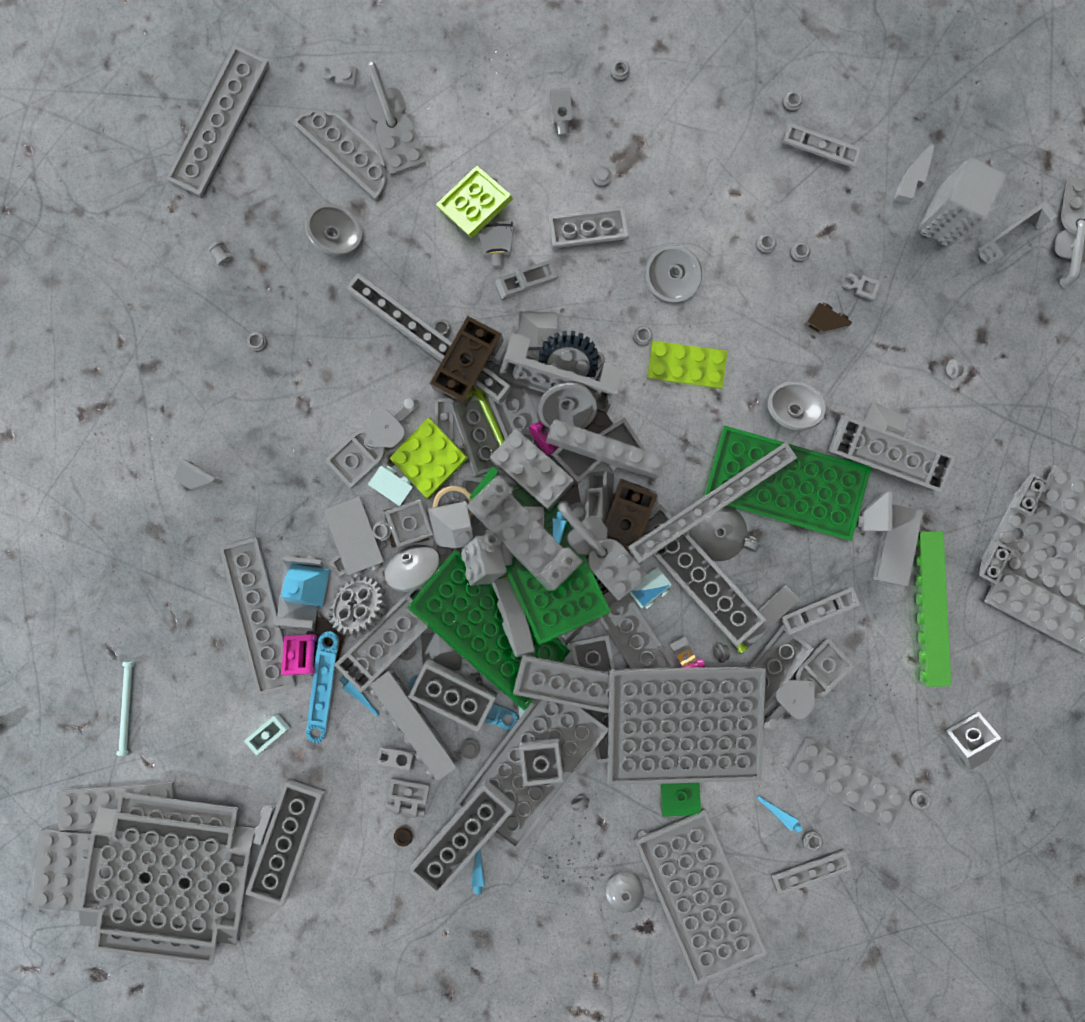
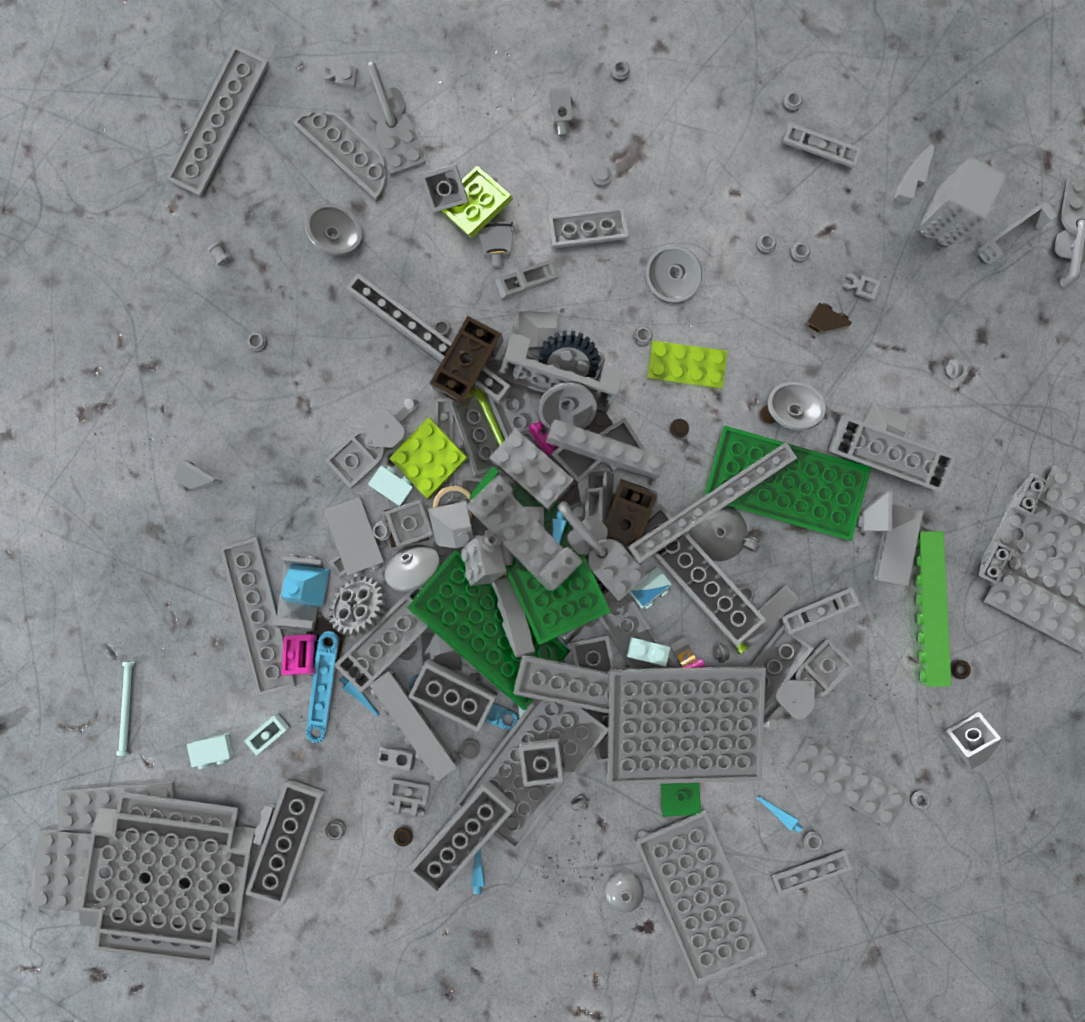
(210, 750): none -> light aqua brick
(335, 830): none -> light grey plate
(444, 187): none -> light grey slope
(648, 651): none -> light aqua brick
(679, 428): none -> dark brown plate
(747, 591): none -> light grey plate
(766, 416): none -> dark brown plate
(966, 669): none -> dark brown plate

